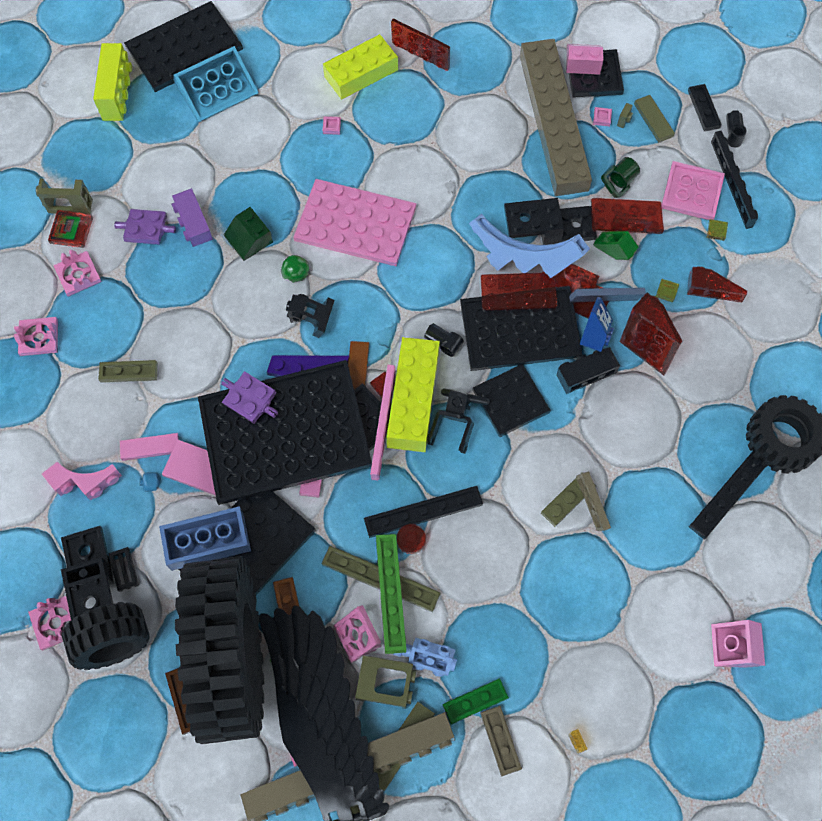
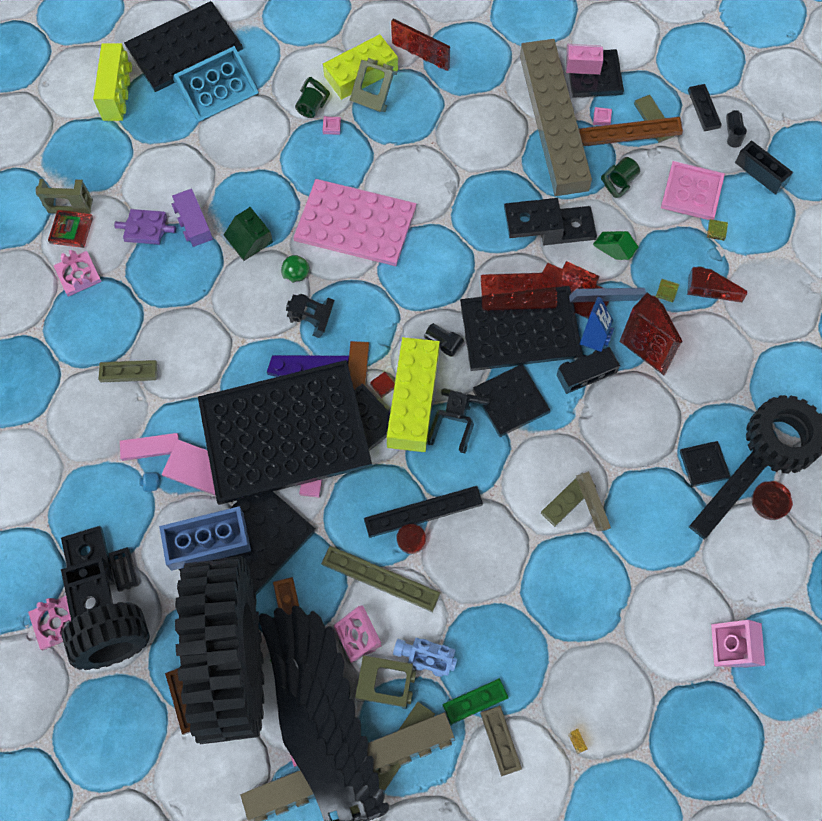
(52, 334): bright pink piece -> none
(90, 484): bright pink arch -> none
(249, 397): medium lavender plate -> none
(311, 99): none -> dark green piece
(368, 99): none -> olive window
(383, 423): bright pink tile -> none
(390, 594): bright green plate -> none
(526, 256): light blue arch -> none
(625, 116): olive plate -> none
(627, 215): clear red bracket -> none
(631, 131): none -> dark orange tile
(704, 464): none -> black tile
(734, 180): black plate -> none
(763, 167): none -> black brick
(771, 500): none -> clear red tile

